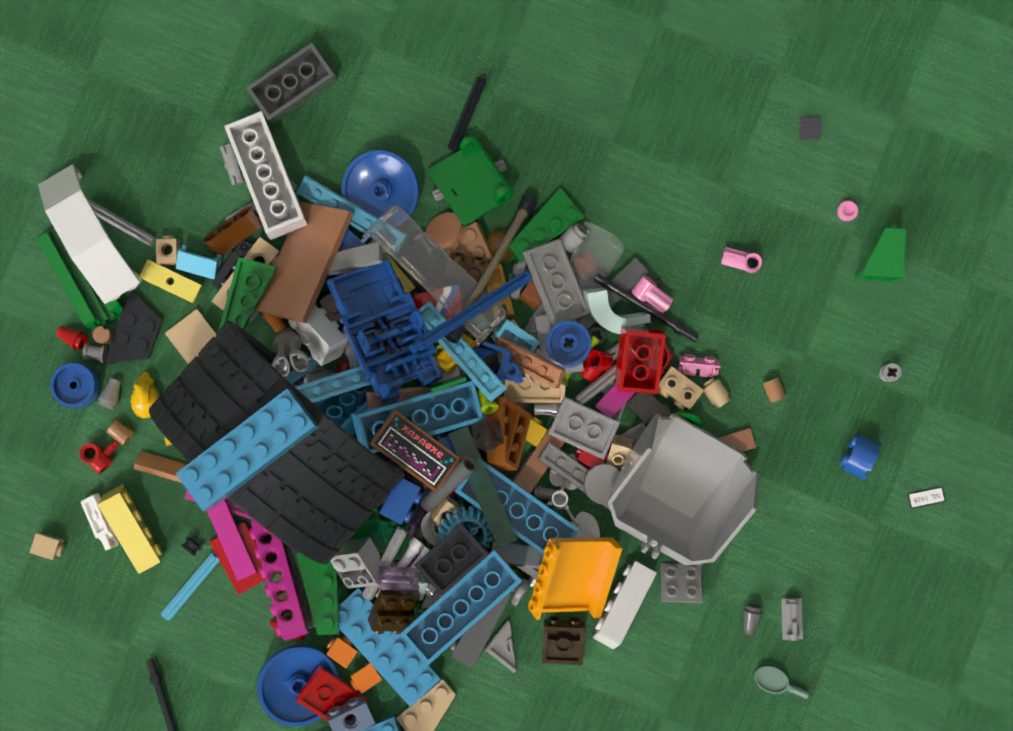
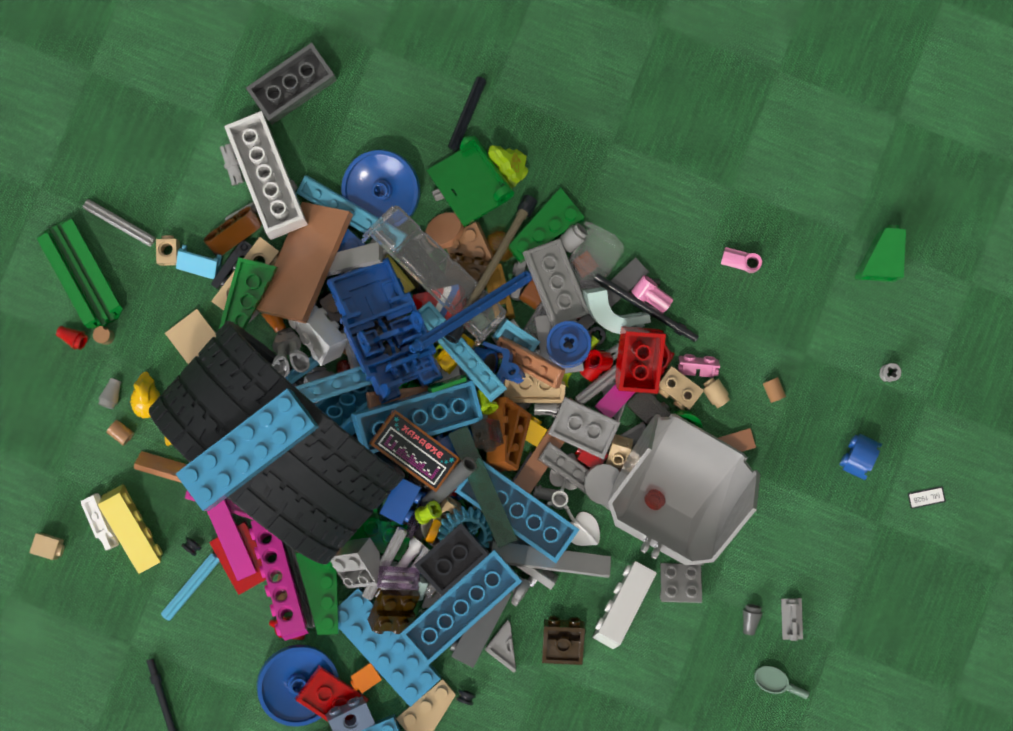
(85, 236): white panel -> none
(87, 383): blue wheel -> none
(94, 352): light grey bush -> none
(101, 460): red piece -> none
(135, 332): black wing -> none
(160, 277): light yellow tile -> none
(342, 650): orange brick -> none
(430, 511): none -> lime bush
(433, 531): none -> light orange tile
(466, 697): none -> black bush
(510, 163): none -> lime rock
(575, 575): light orange panel -> none
(655, 499): none -> clear red tile
(810, 128): clear purple tile -> none
(847, 210): bright pink tile -> none

